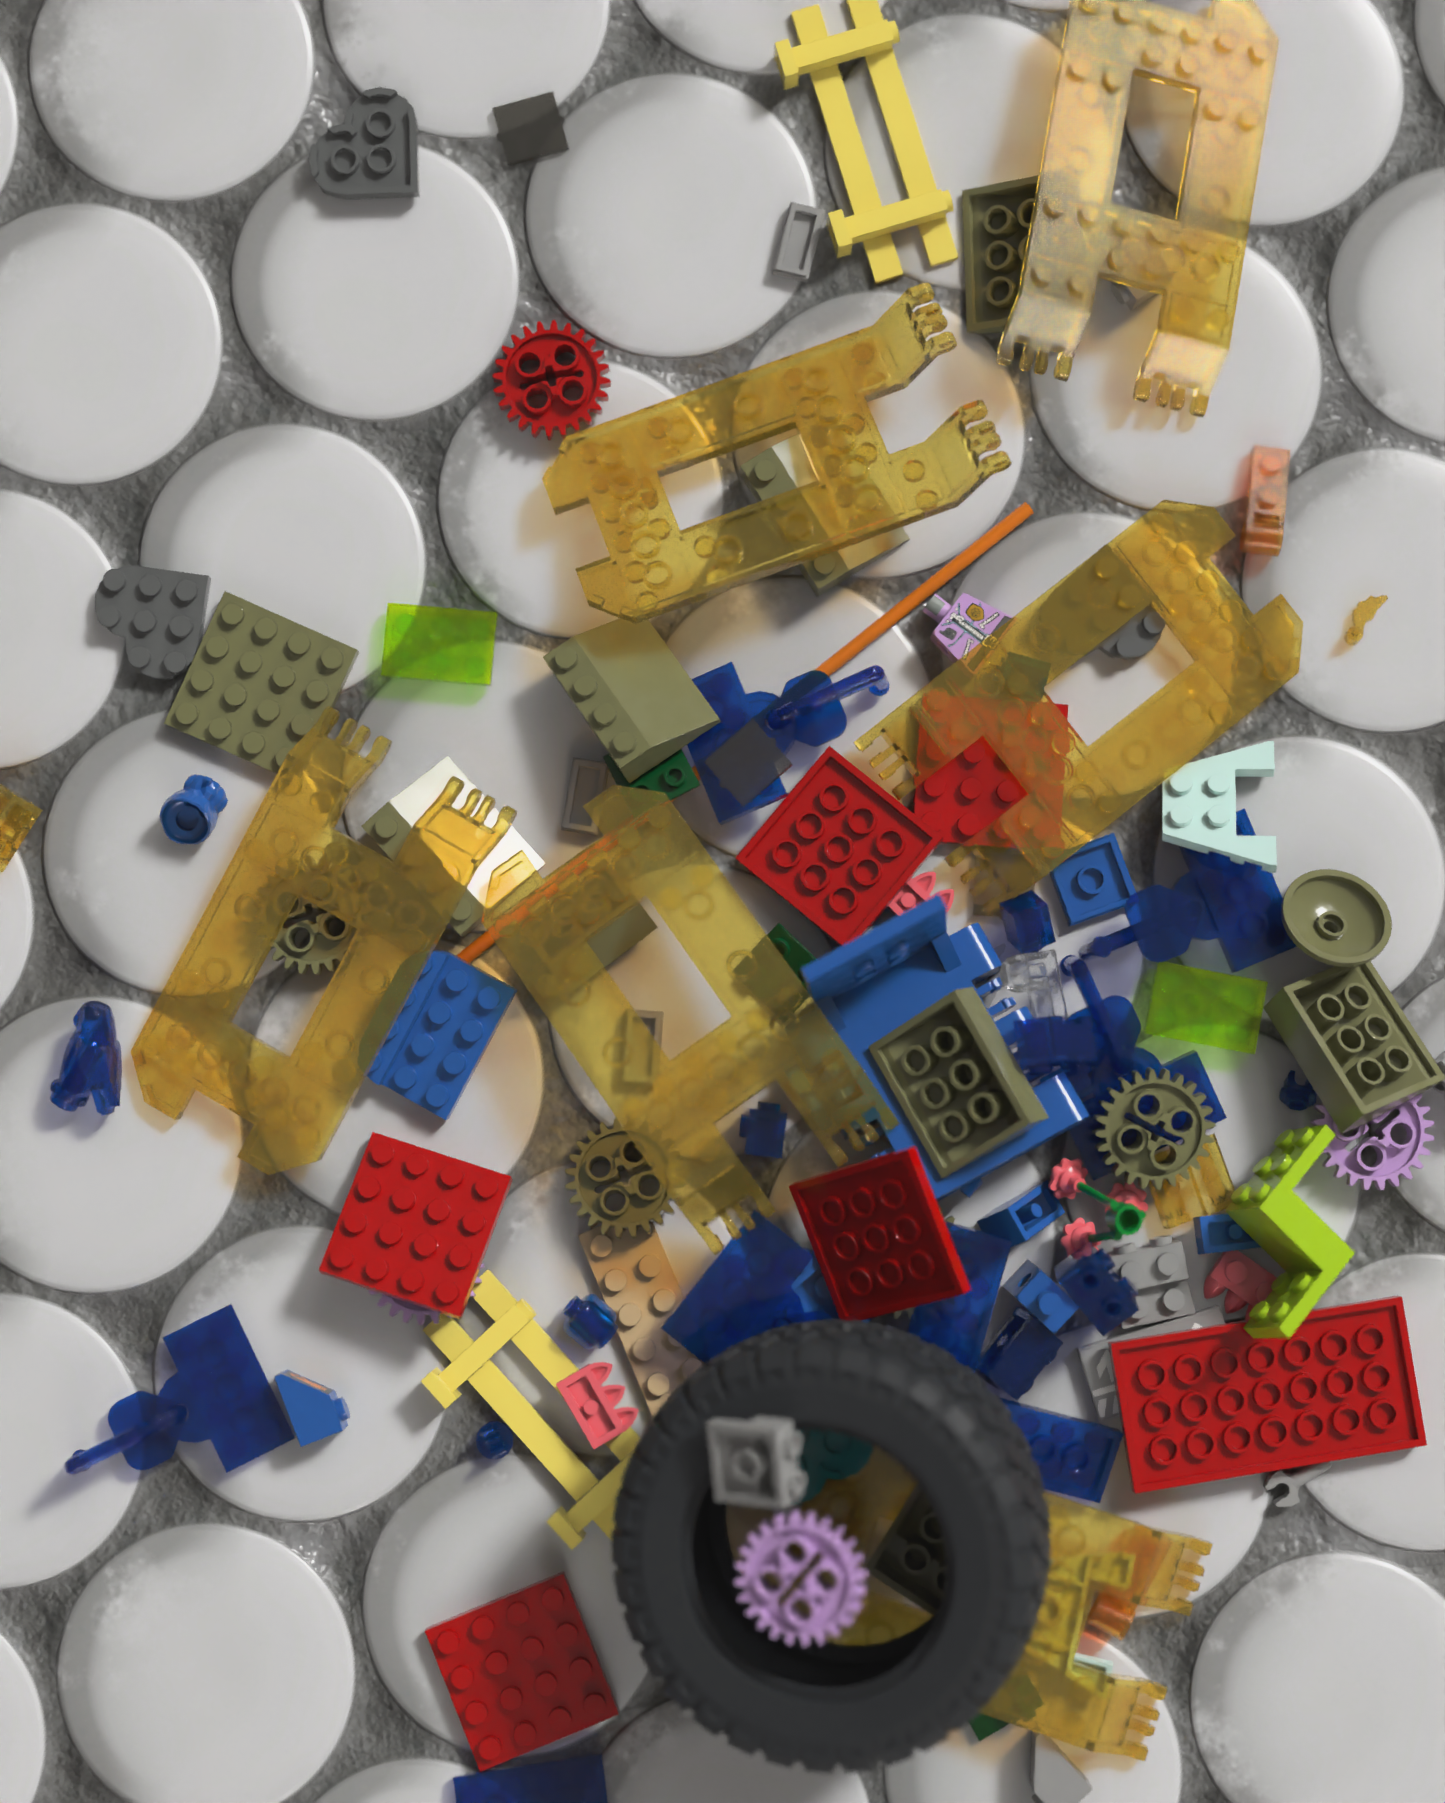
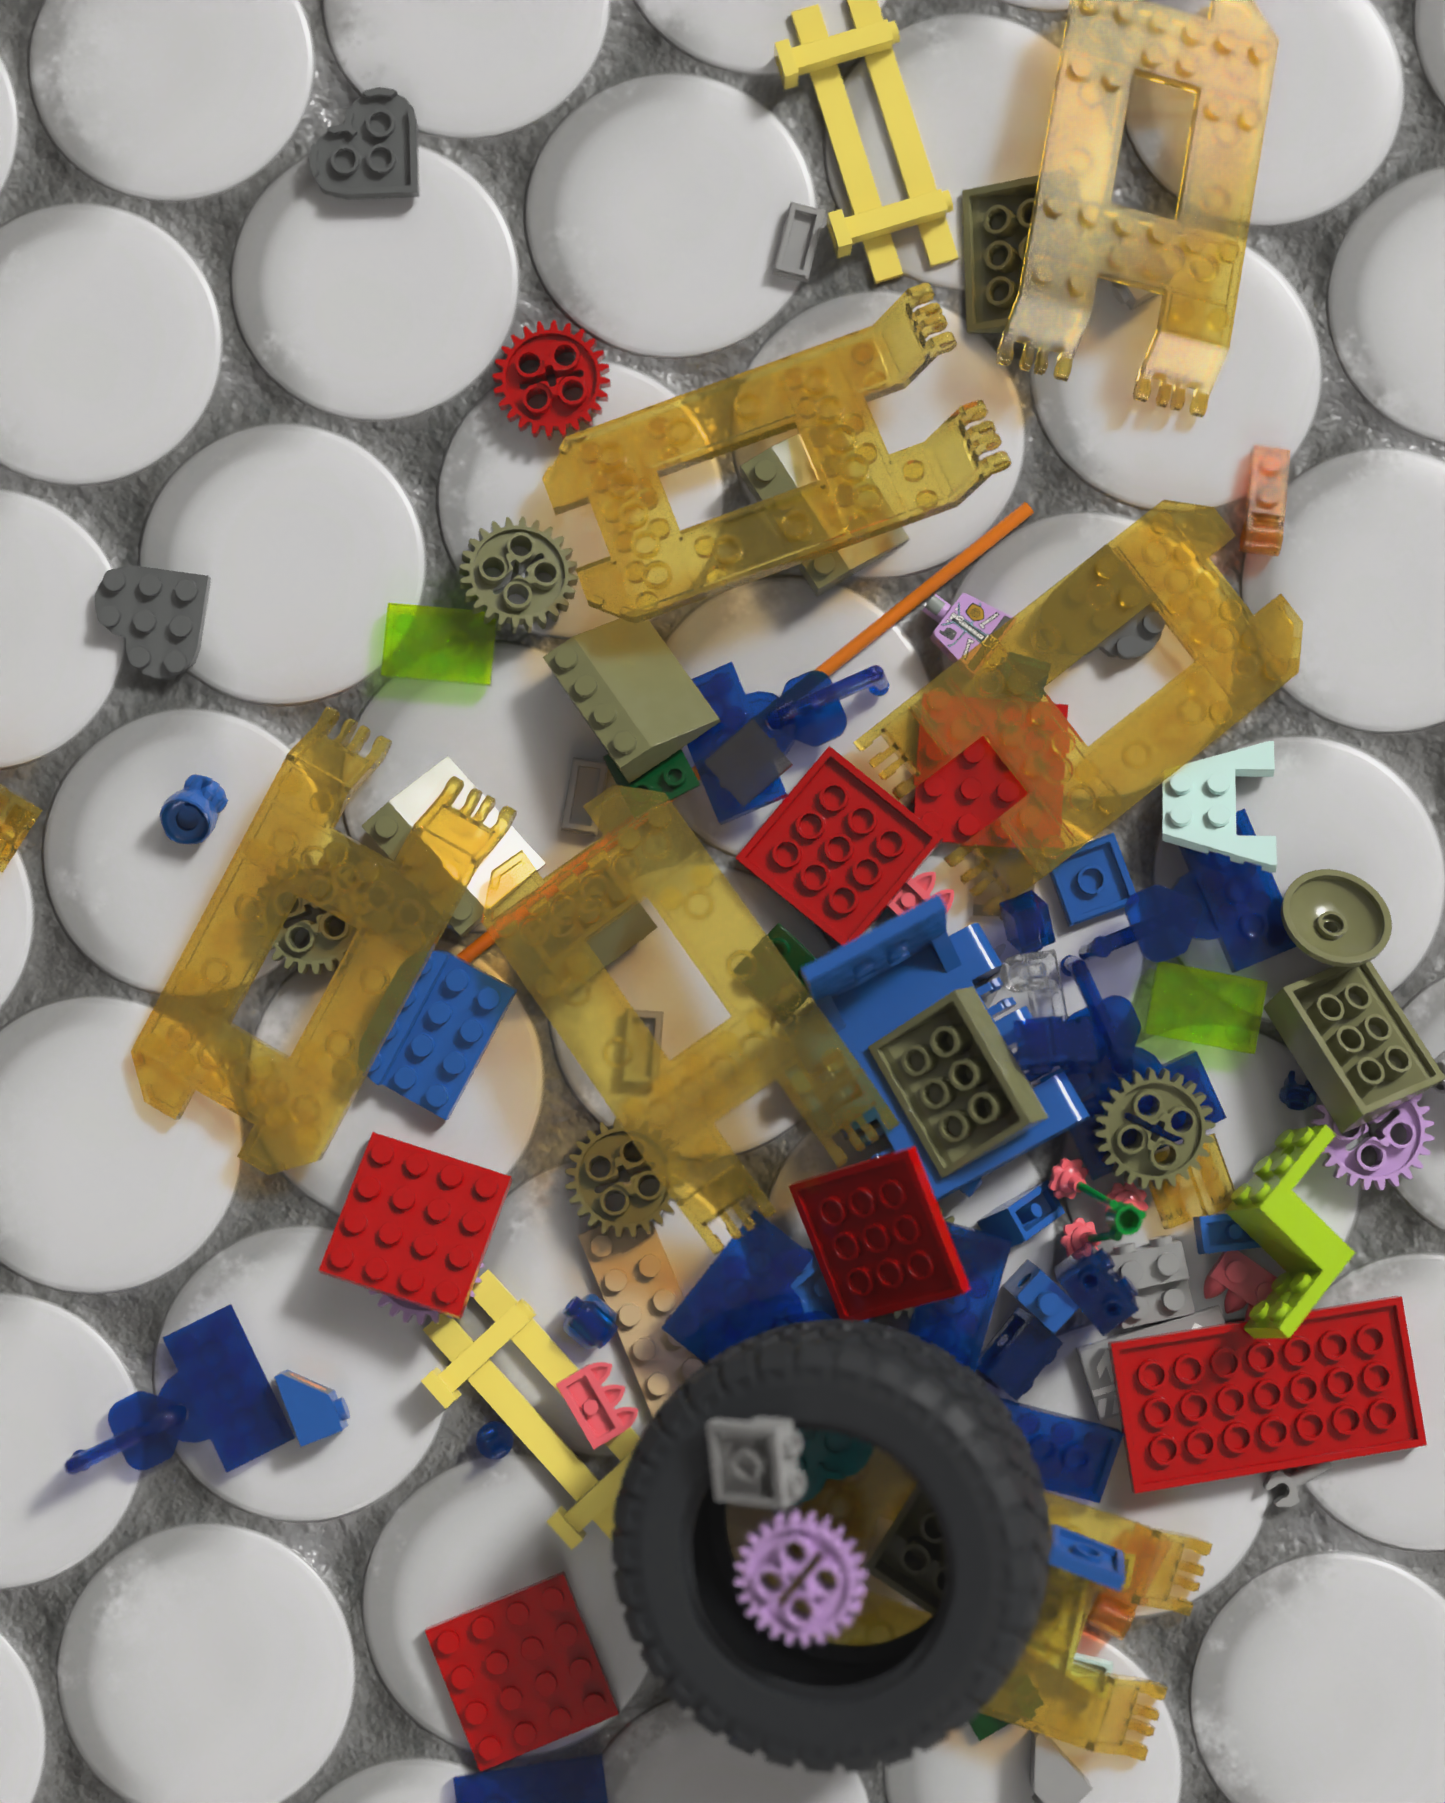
(90, 1062): clear blue animal -> none
(259, 683): olive plate -> none
(530, 128): clear smoke piece -> none
(540, 597): none -> olive gear
(764, 1130): clear blue brick -> none
(1086, 1557): none -> blue plate
(1364, 613): clear yellow piece -> none

